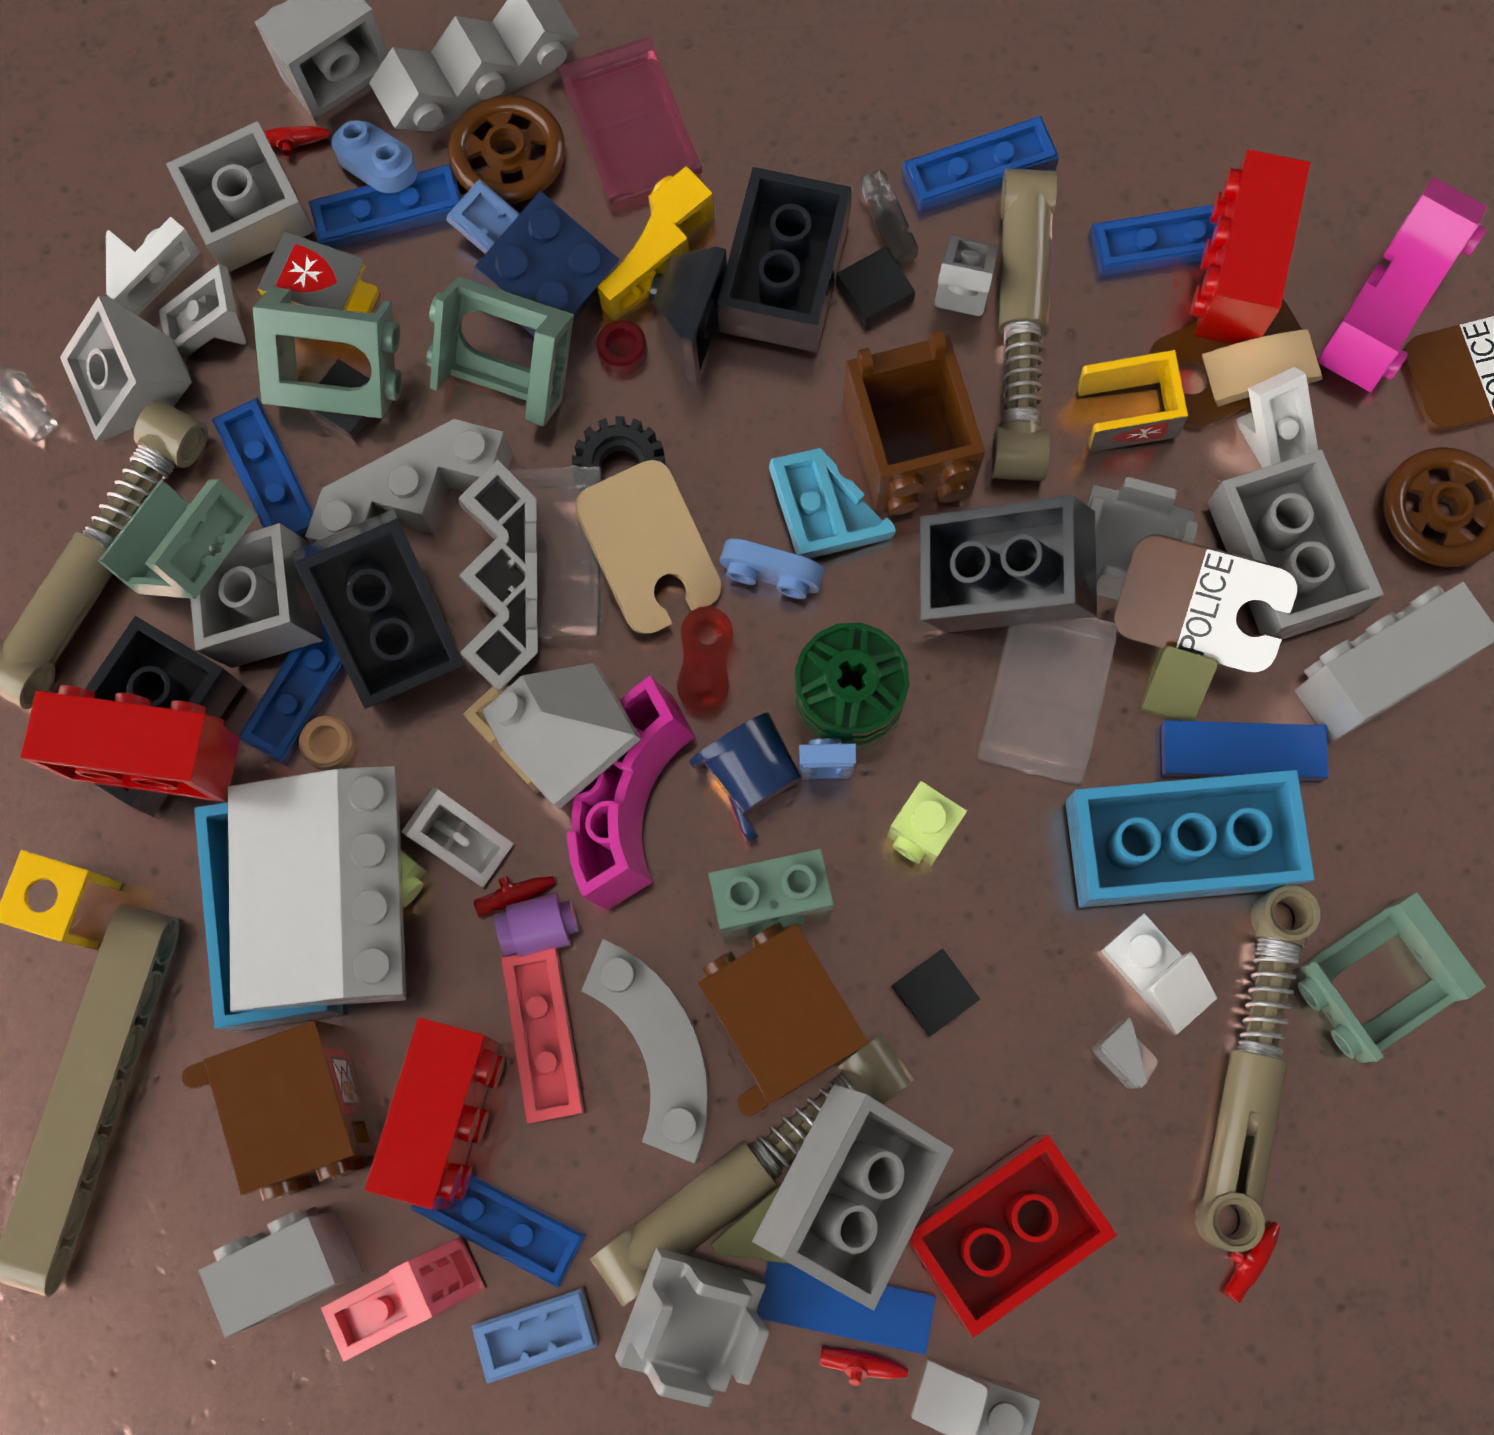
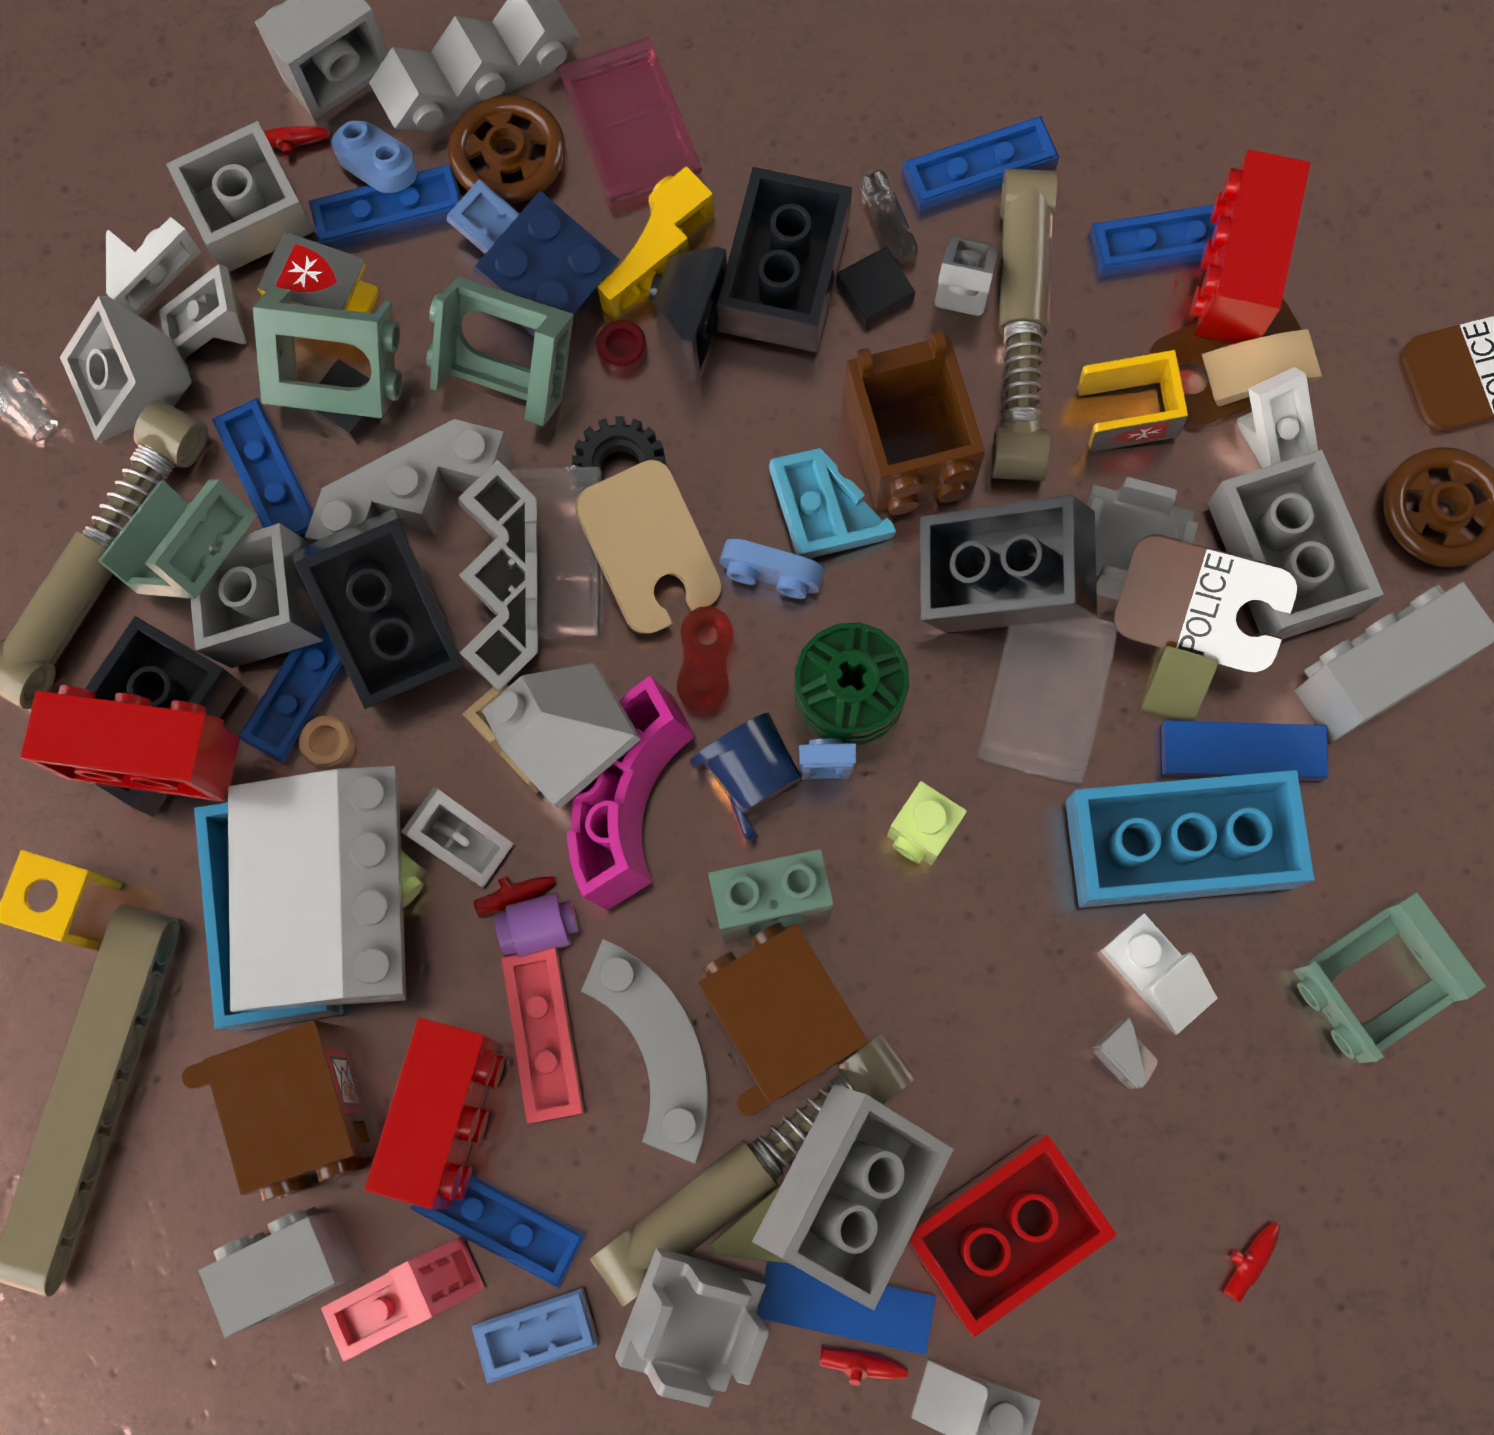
(935, 992): black piece -> none
(1255, 1076): dark tan piece -> none
(1394, 296): dark pink brick -> none

